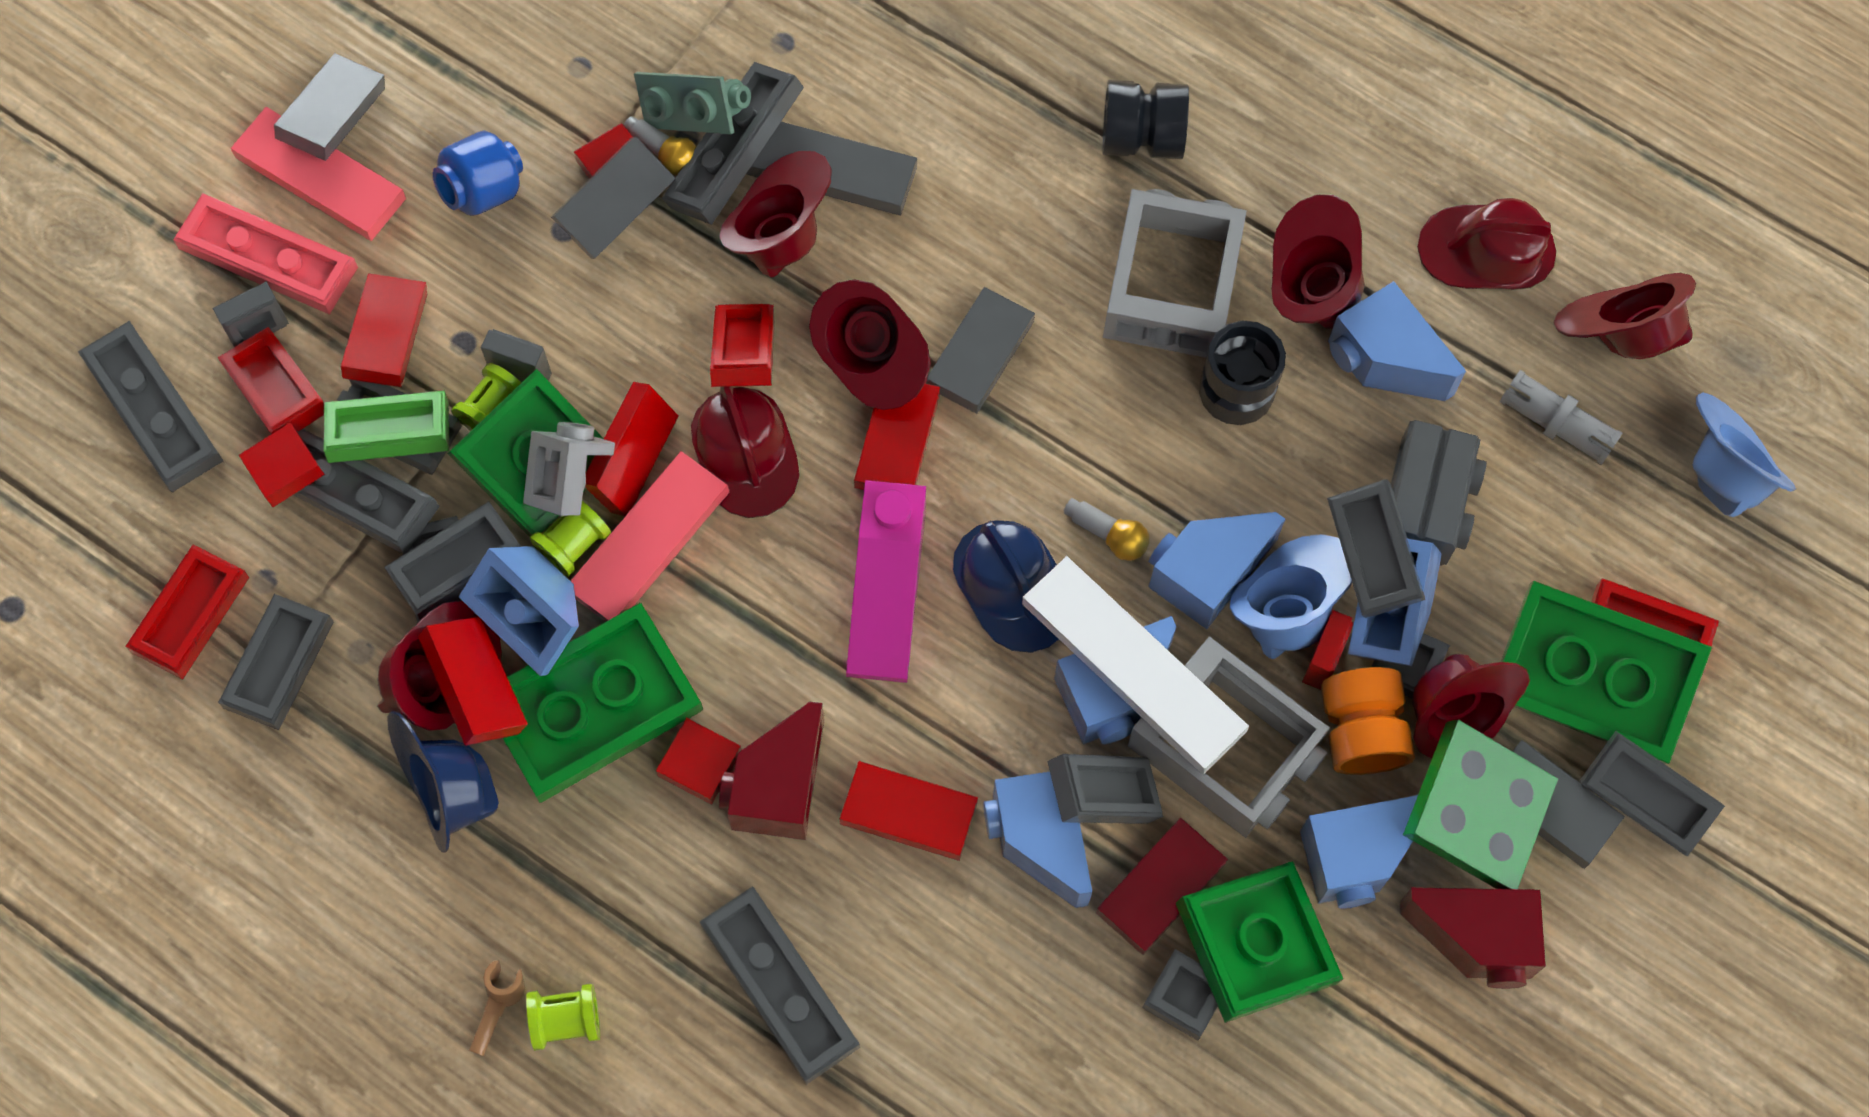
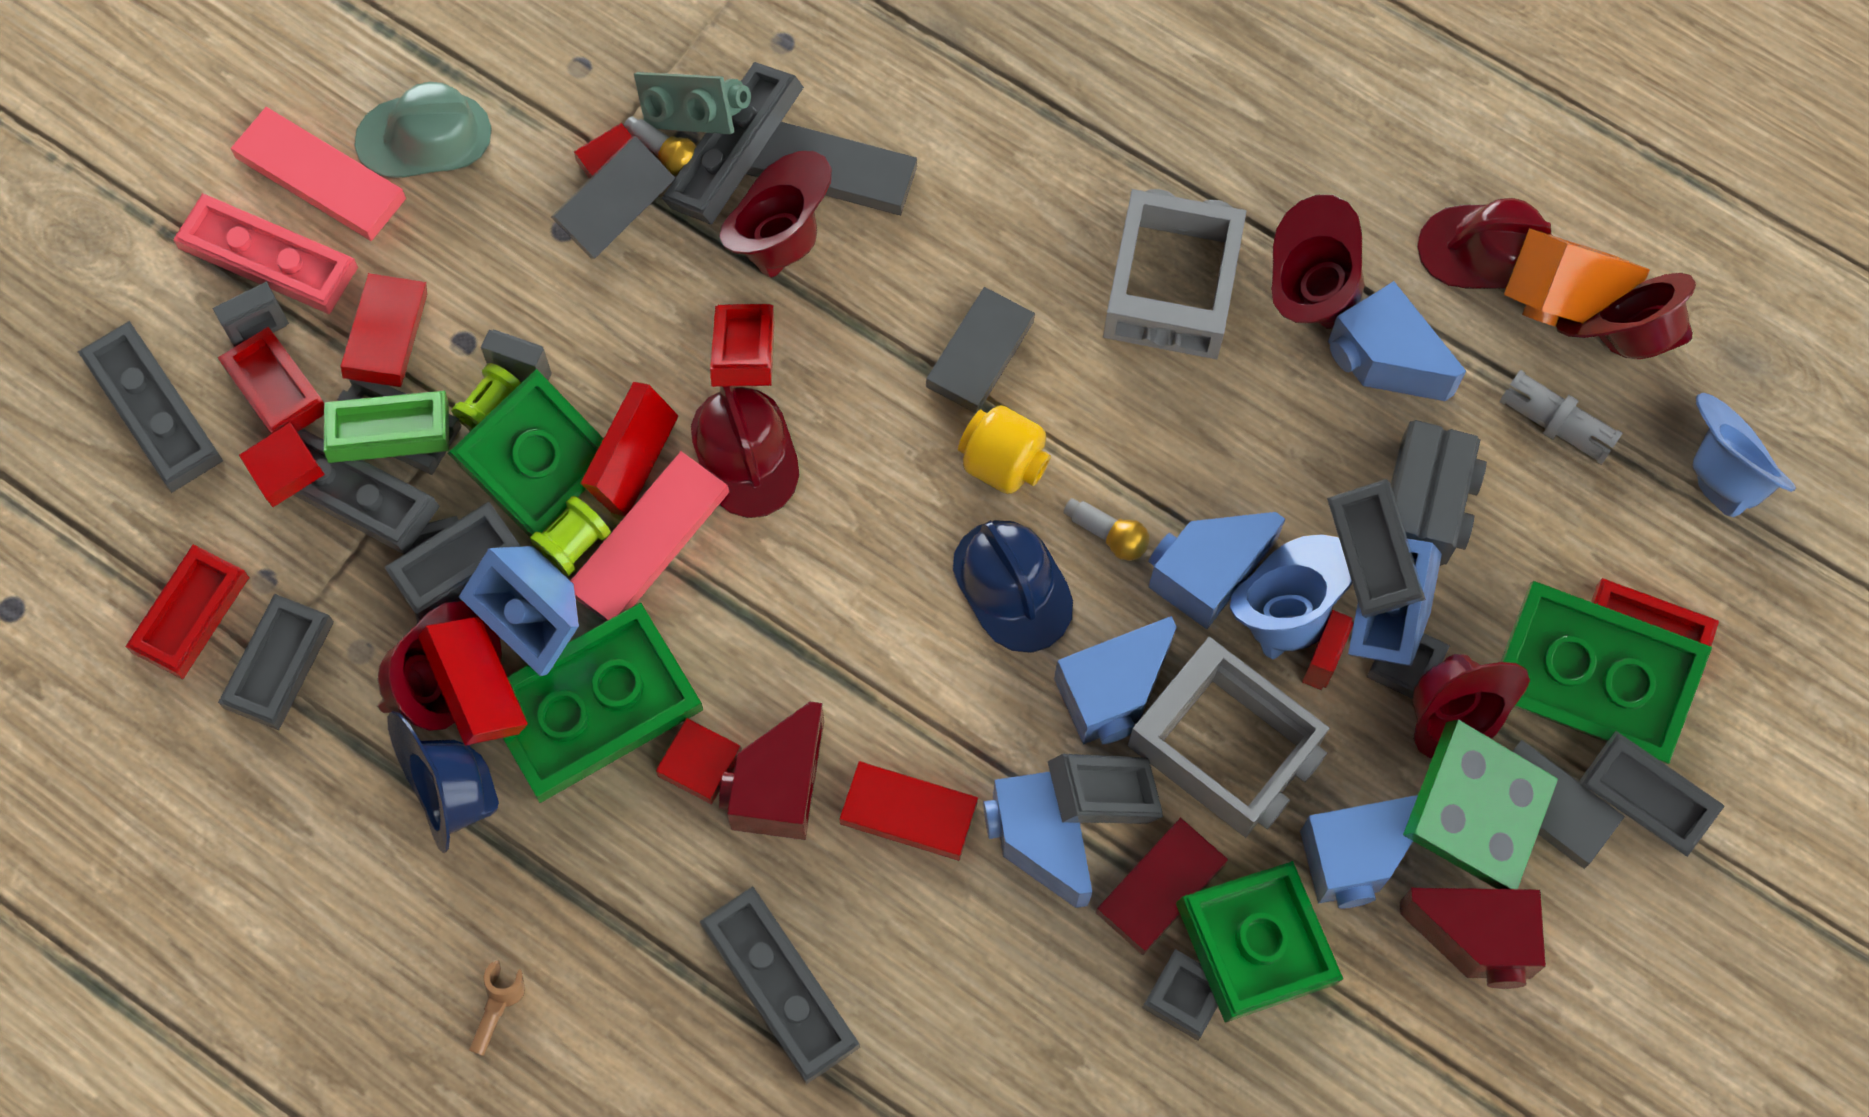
(329, 107): tile -> none
(423, 132): none -> sand green piece
(477, 173): blue head -> none
(559, 465): light grey bracket -> none
(562, 1016): lime bush -> none
(870, 344): dark red piece -> none
(886, 581): dark pink slope -> none
(898, 441): red tile -> none
(1004, 449): none -> yellow head
(1135, 665): white tile -> none
(1145, 119): black wheel -> none
(1242, 372): black wheel -> none
(1366, 712): orange wheel -> none
(1568, 279): none -> orange slope

